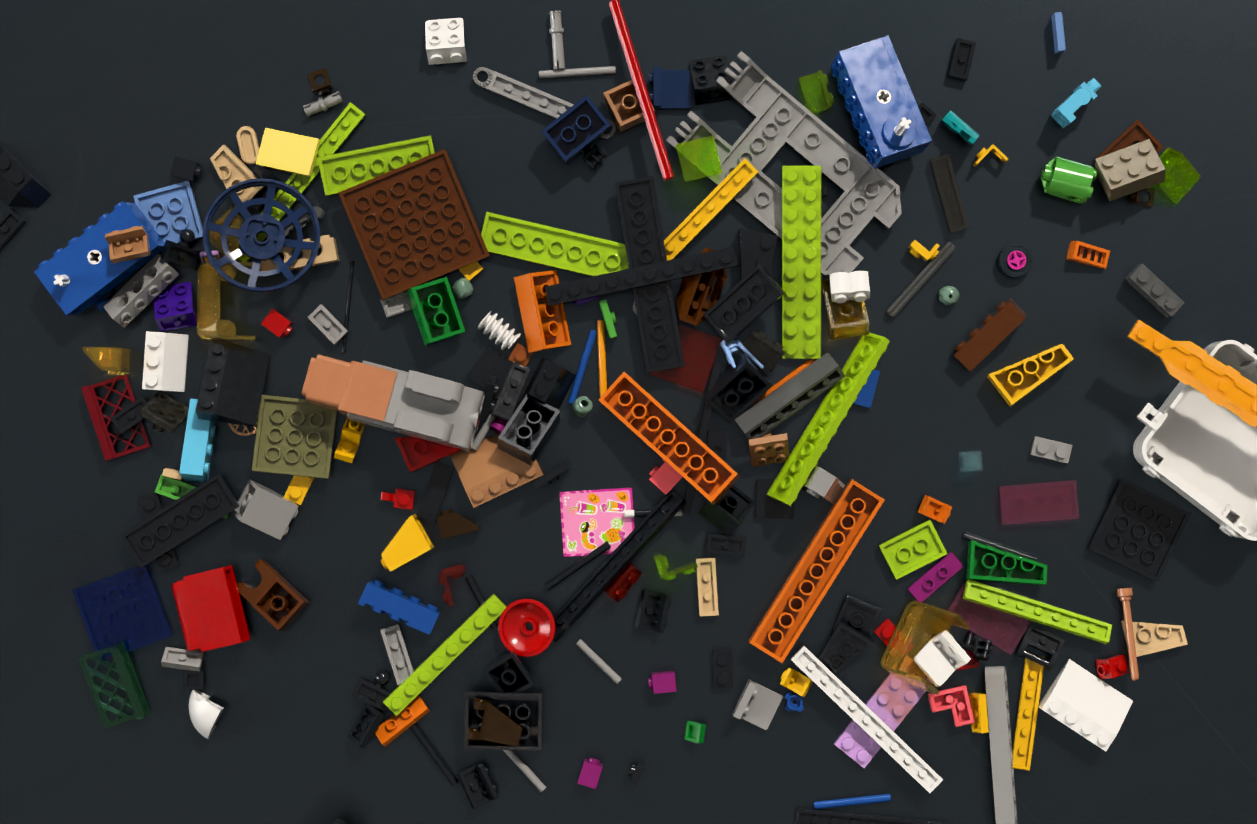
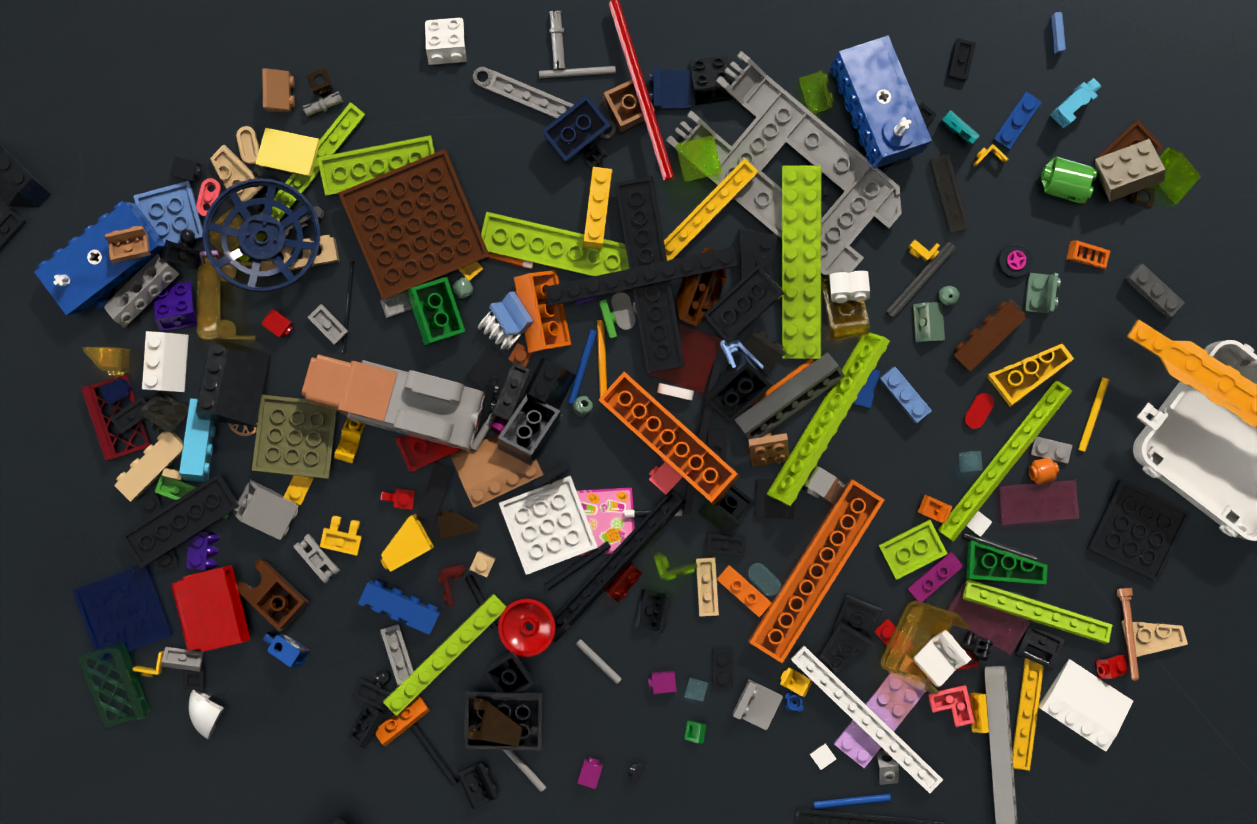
(116, 391): none -> clear blue brick
(150, 466): none -> tan brick
(150, 671): none -> yellow bracket
(200, 550): none -> dark purple plate
(206, 197): none -> coral plate
(278, 91): none -> medium nougat slope
(291, 654): none -> blue torso
(316, 558): none -> light grey plate
(339, 540): none -> yellow plate
(482, 564): none -> tan brick
(511, 260): none -> orange bar
(511, 314): none -> medium blue panel
(548, 525): none -> white plate
(597, 208): none -> yellow brick
(623, 310): none -> light grey tile
(675, 391): none -> white beam
(696, 689): none -> clear light blue plate
(744, 590): none -> orange plate
(764, 579): none -> clear light blue tile
(822, 756): none -> white tile
(887, 770): none -> light grey bracket
(904, 394): none -> medium blue brick
(929, 322): none -> sand green panel
(979, 410): none -> red tile
(979, 524): none -> white tile
(1005, 460): none -> lime plate
(1017, 120): none -> blue plate
(1042, 293): none -> sand green bracket
(1043, 471): none -> orange head
(1093, 414): none -> yellow bar

